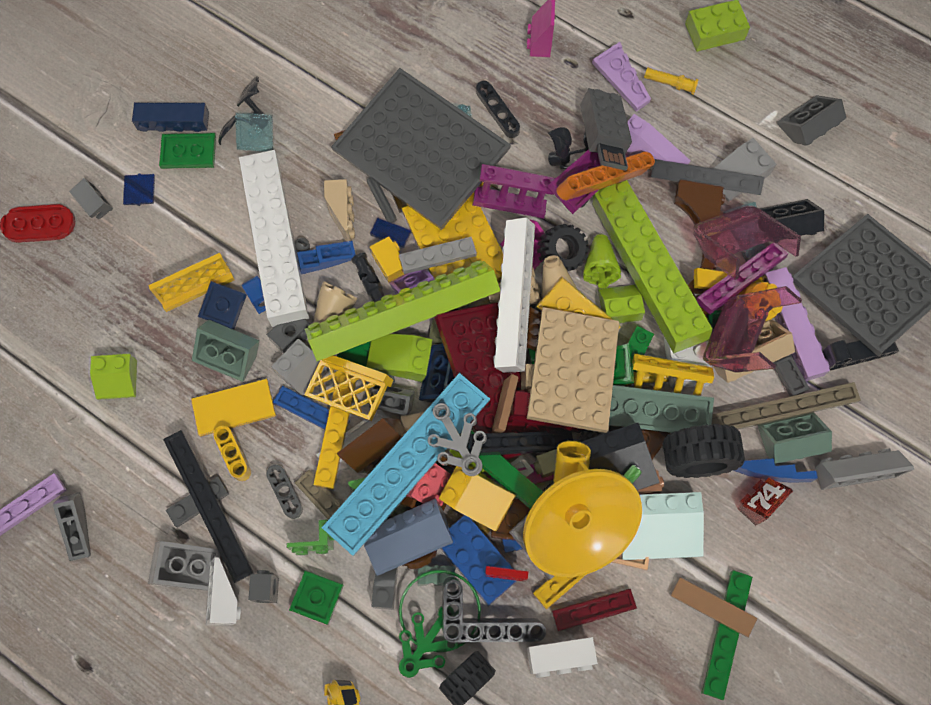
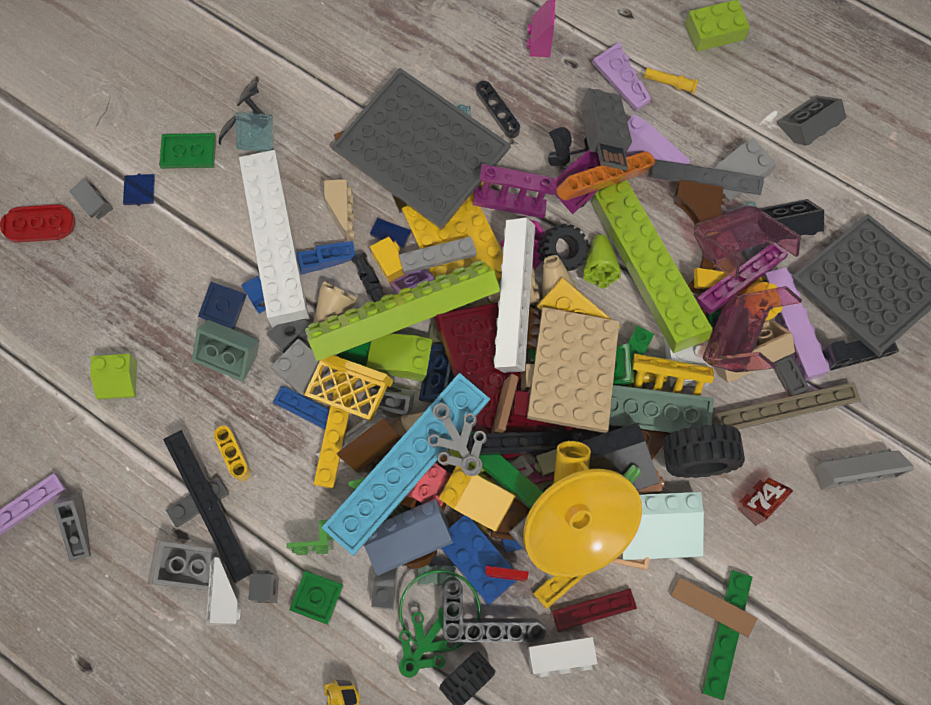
(170, 117): dark blue brick -> none
(190, 289): yellow fence -> none
(233, 407): yellow tile -> none
(283, 476): dark grey beam -> none
(299, 247): dark grey hinge -> none
(319, 496): dark tan tile -> none
(382, 201): dark grey axle -> none
(622, 303): lime slope -> none
(766, 468): blue slope -> none
(796, 438): sand green slope -> none

